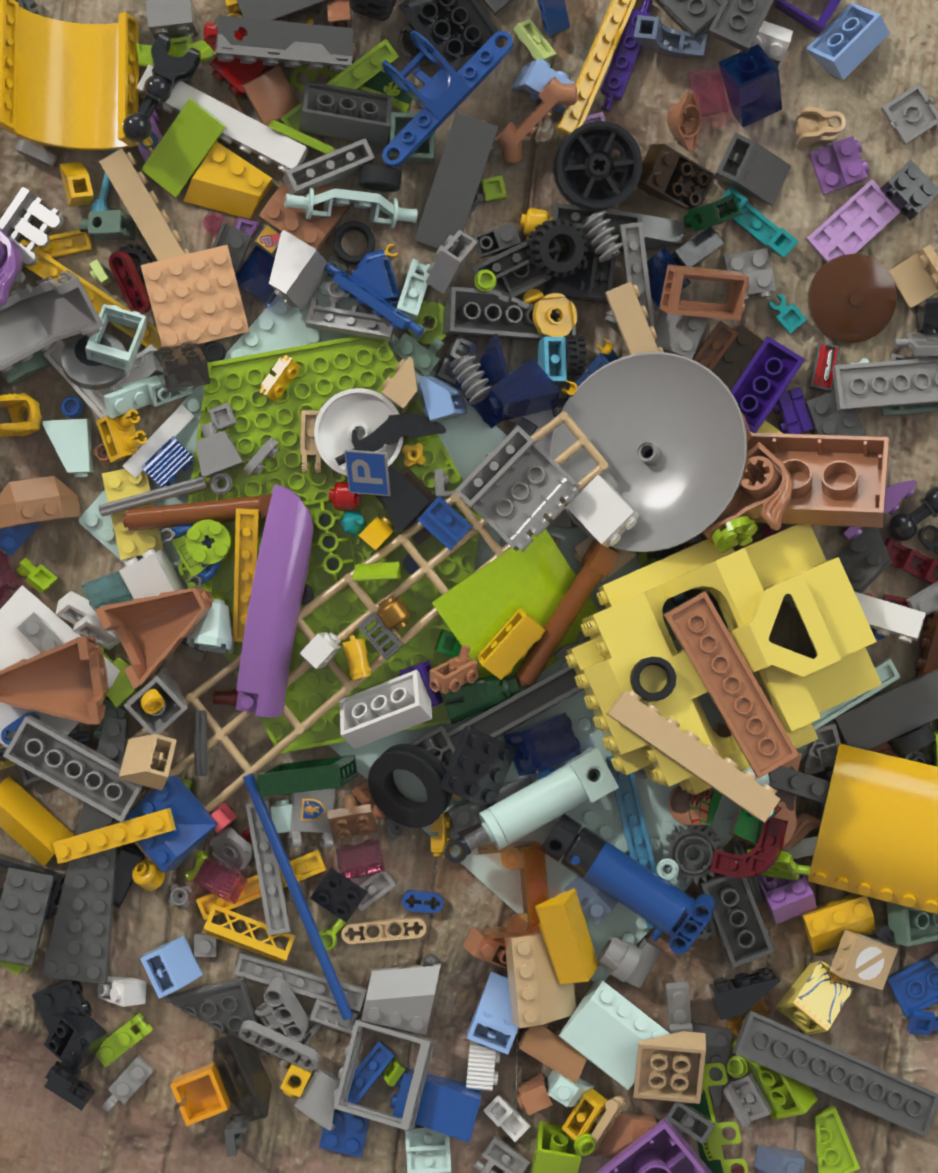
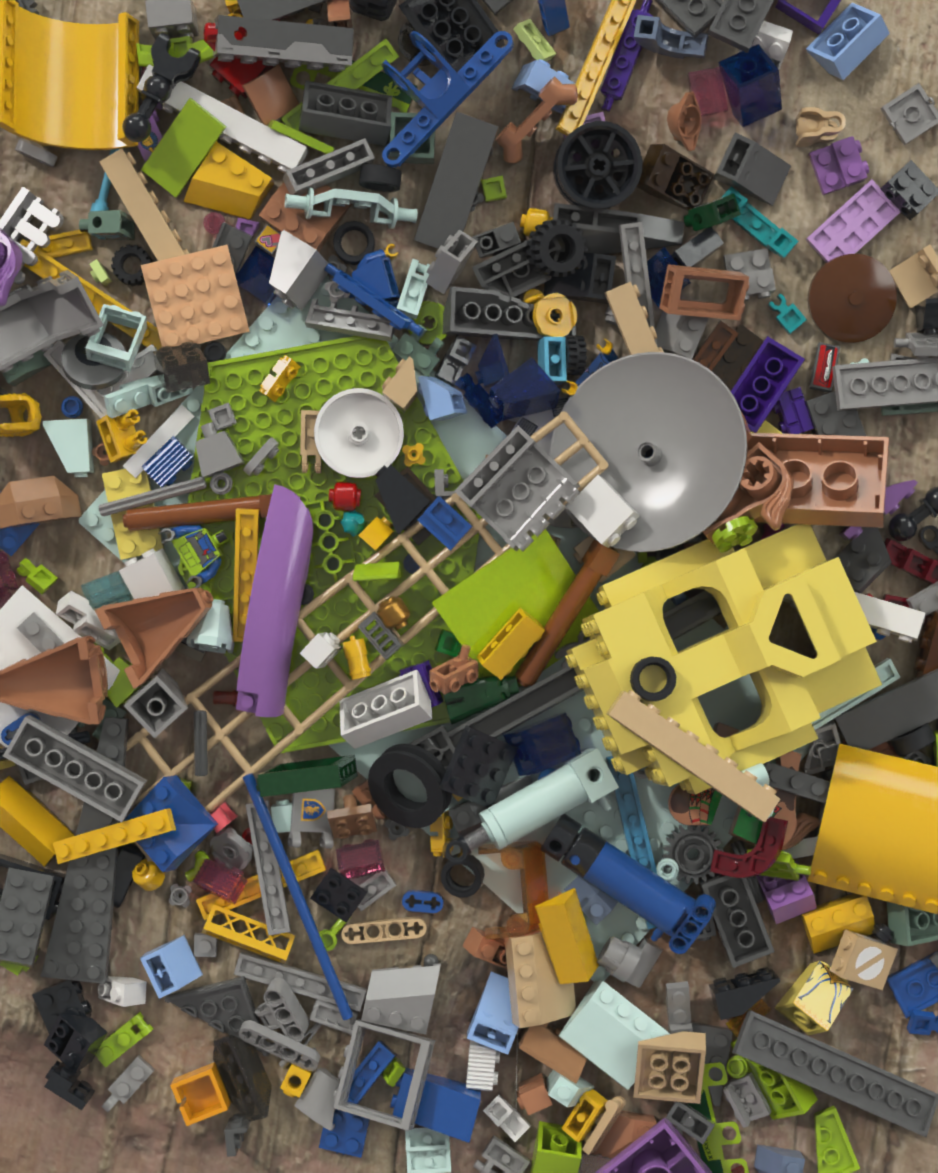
(76, 184): yellow slope -> none
(129, 282): dark red plate -> none
(148, 760): tan slope -> none
(152, 701): yellow tile -> none
(201, 552): lime plate -> none
(367, 472): blue piece -> none
(392, 430): black sword -> none
(459, 890): none -> black tyre
(470, 378): light grey piece -> none
(485, 280): lime plate -> none
(584, 1144): lime plate -> none
(602, 236): light grey piece -> none
(731, 684): nougat plate -> none

